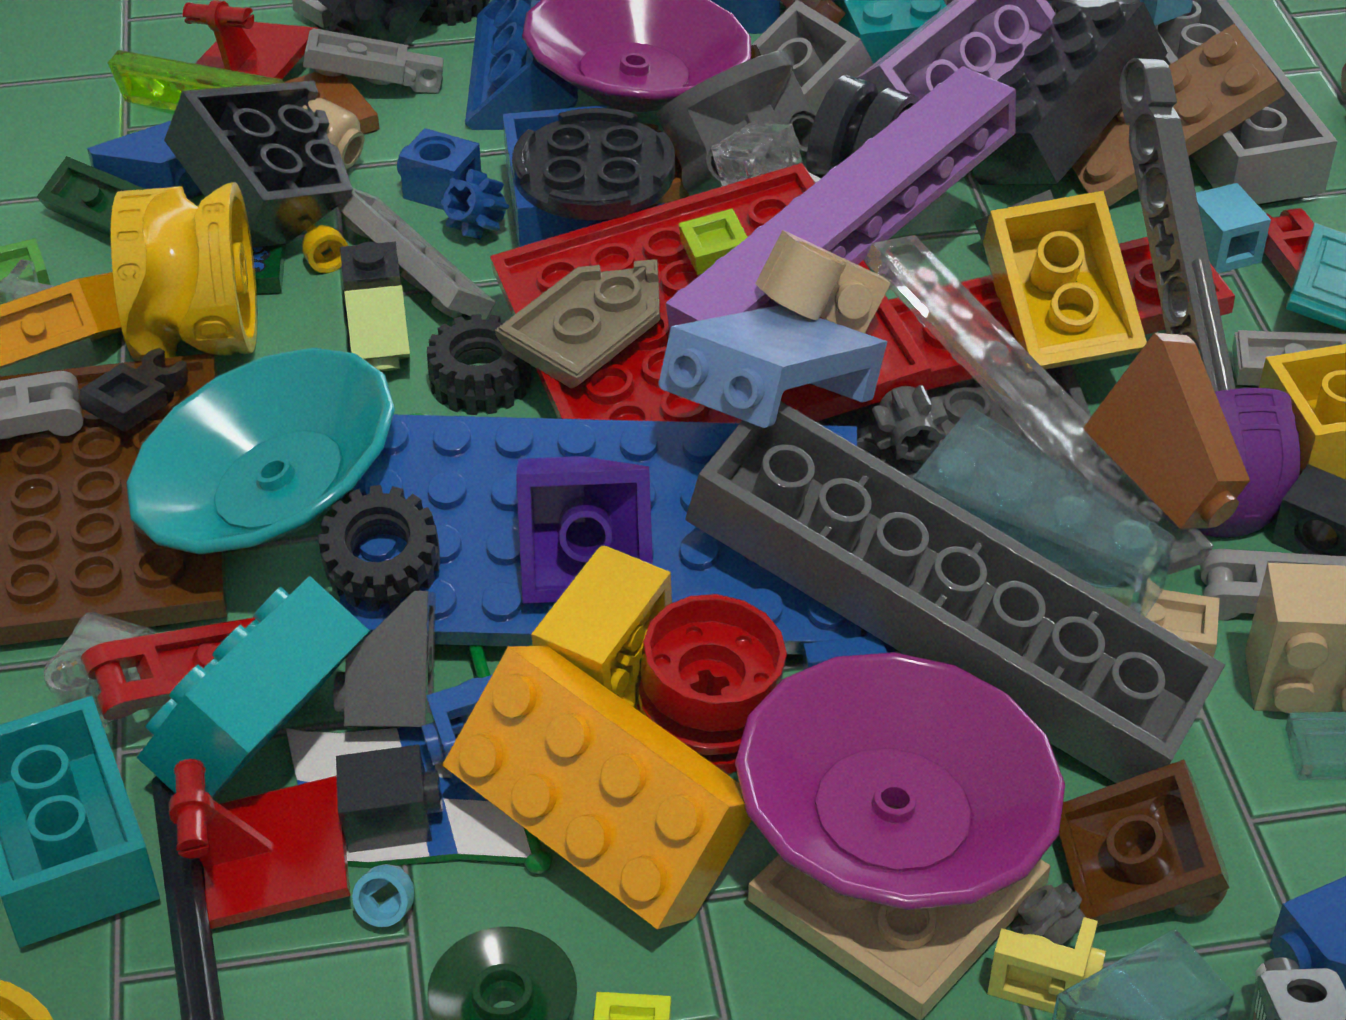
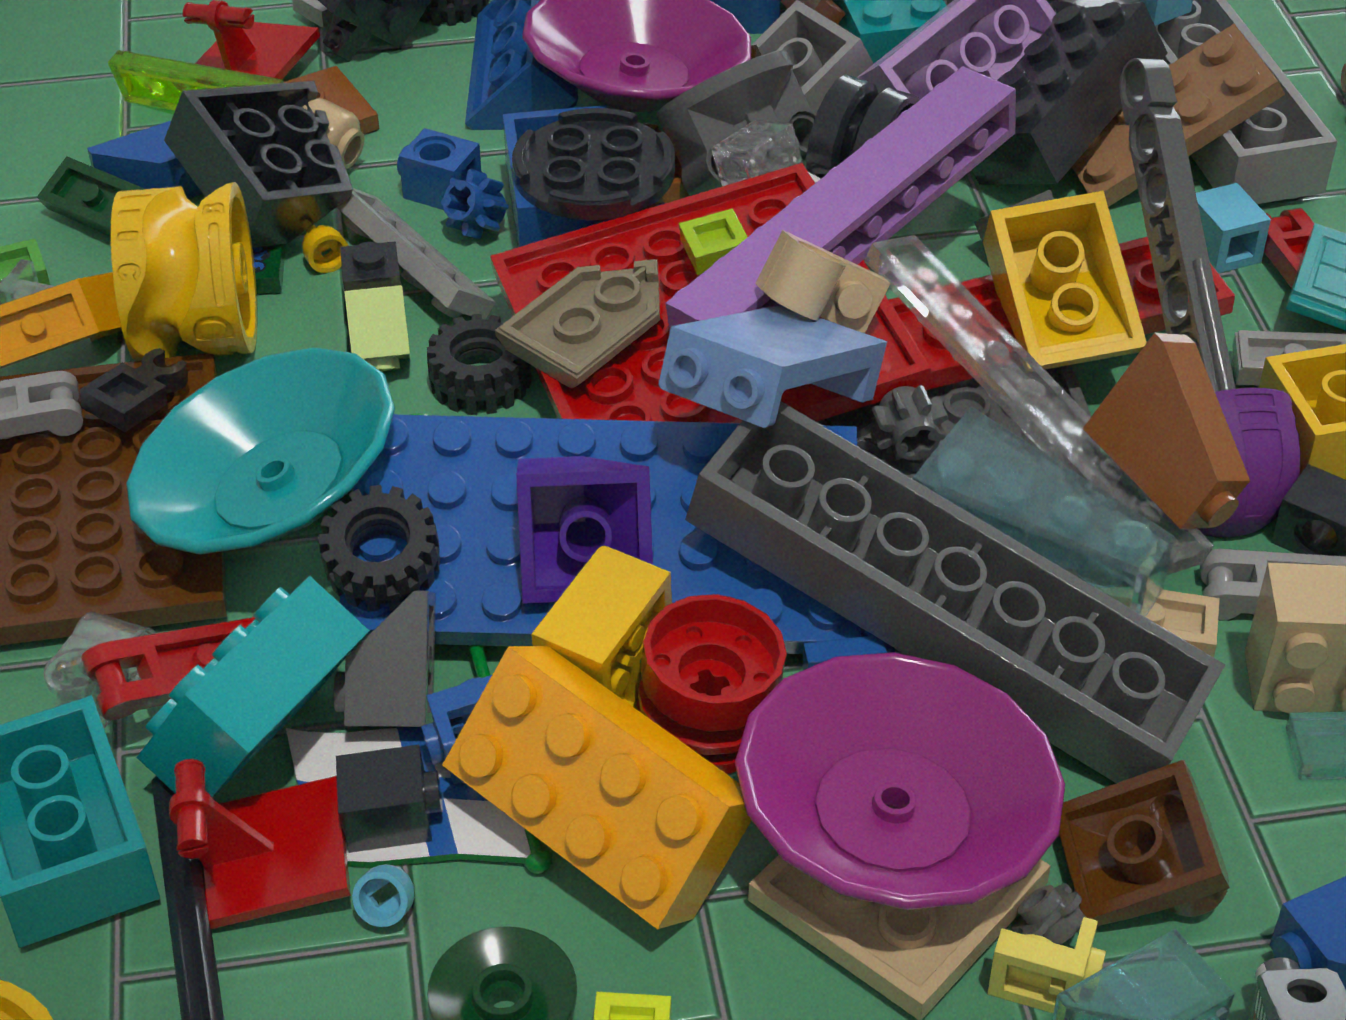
(373, 60): light grey hinge -> none

